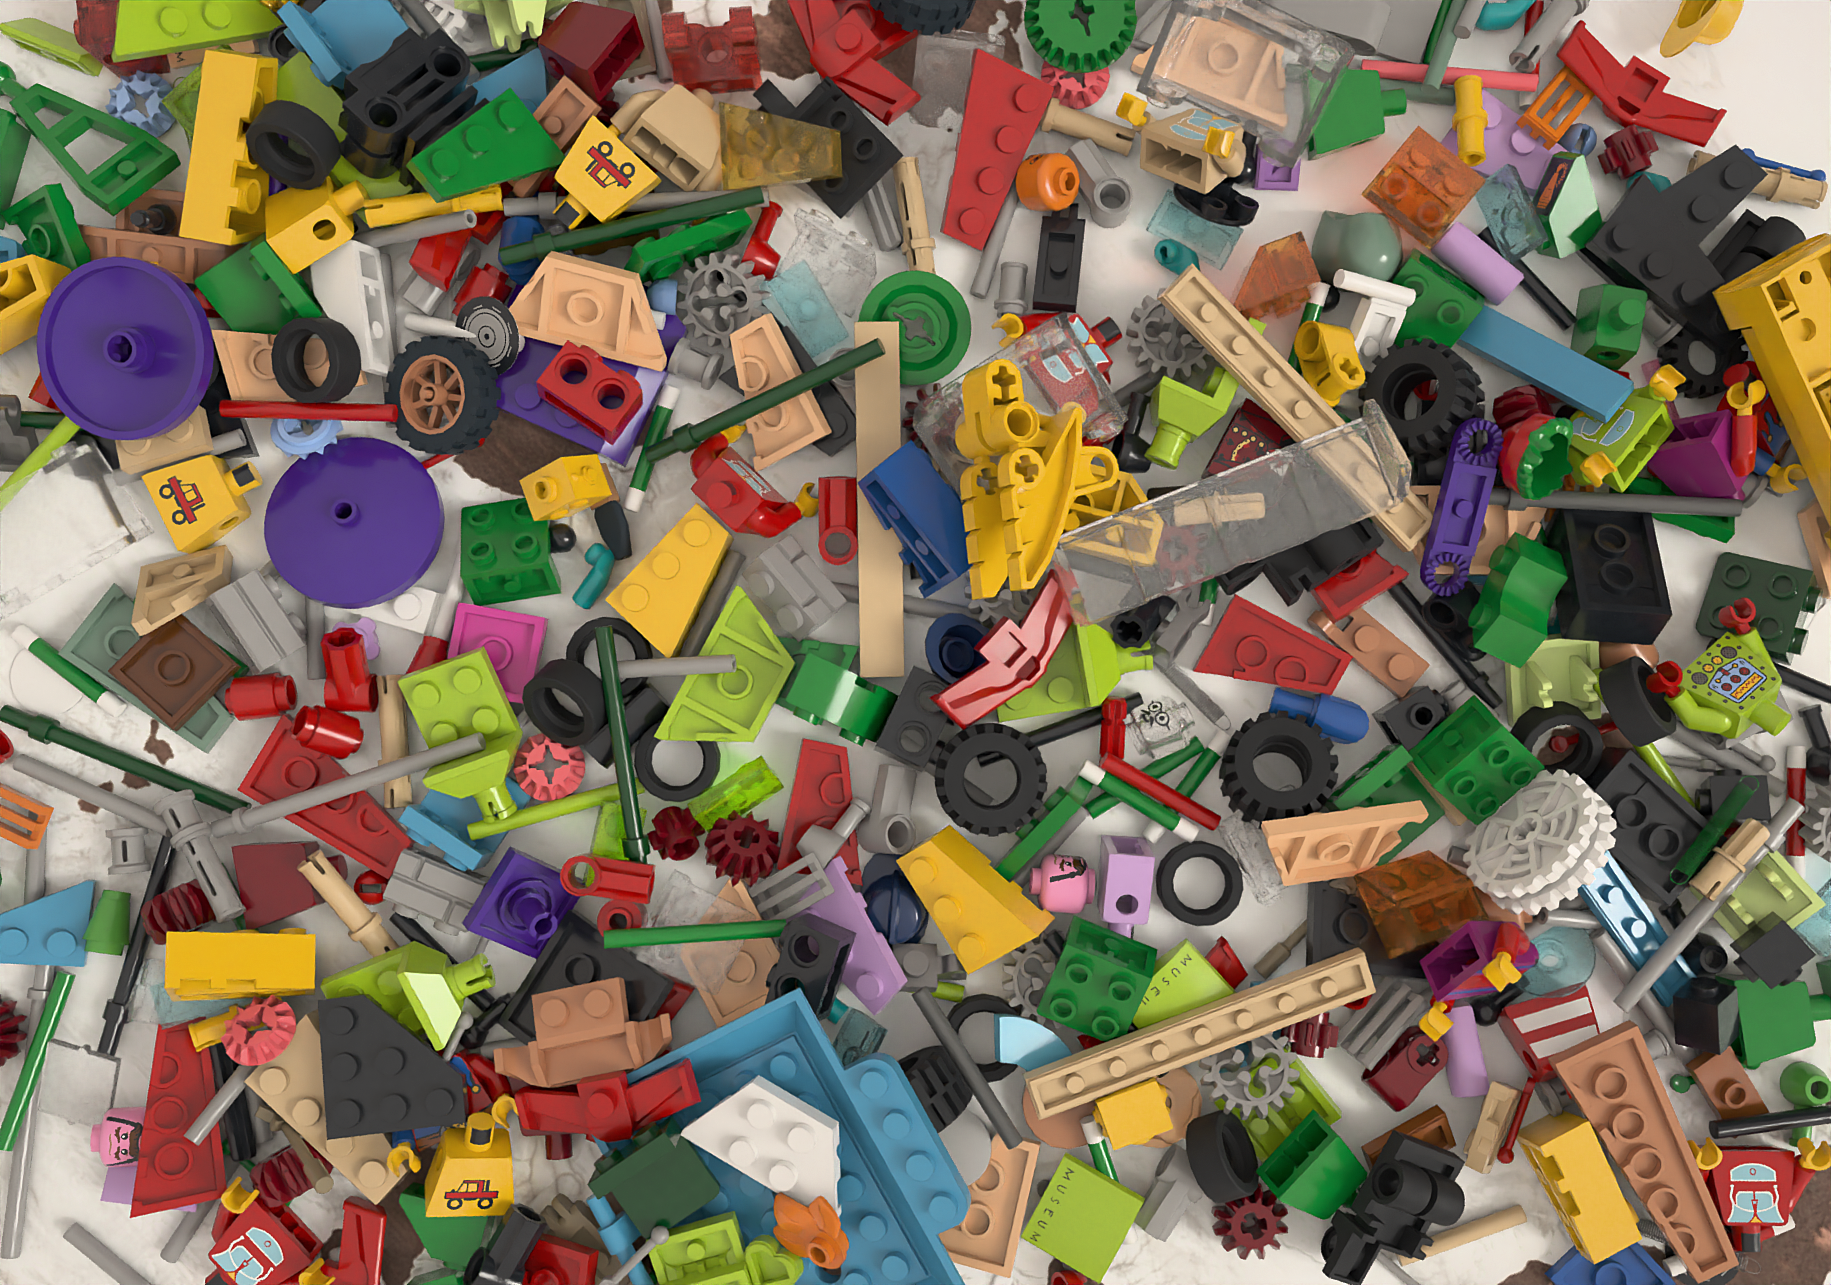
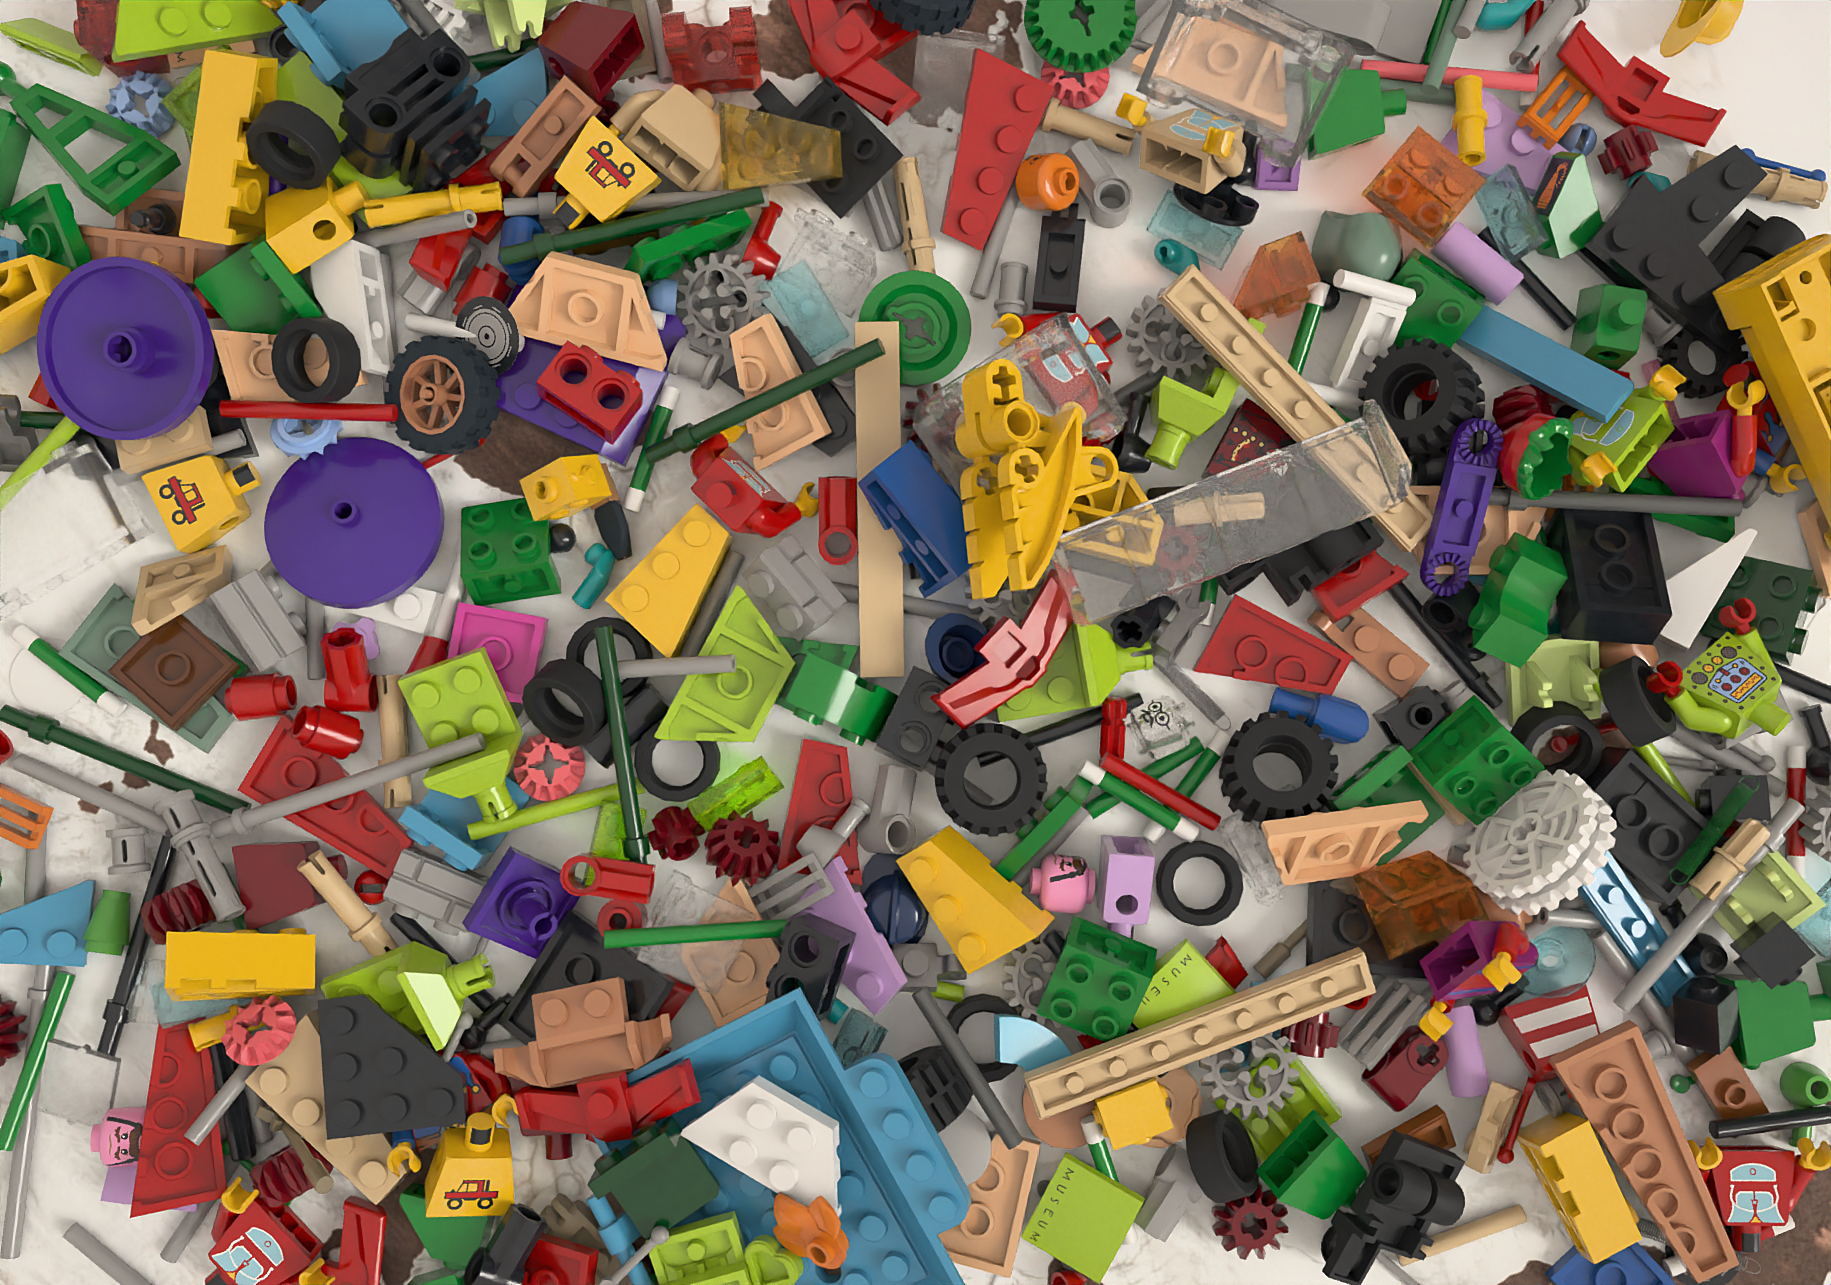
(485, 150): green wing -> none
(1328, 359): yellow piece -> none
(1698, 589): none -> white slope

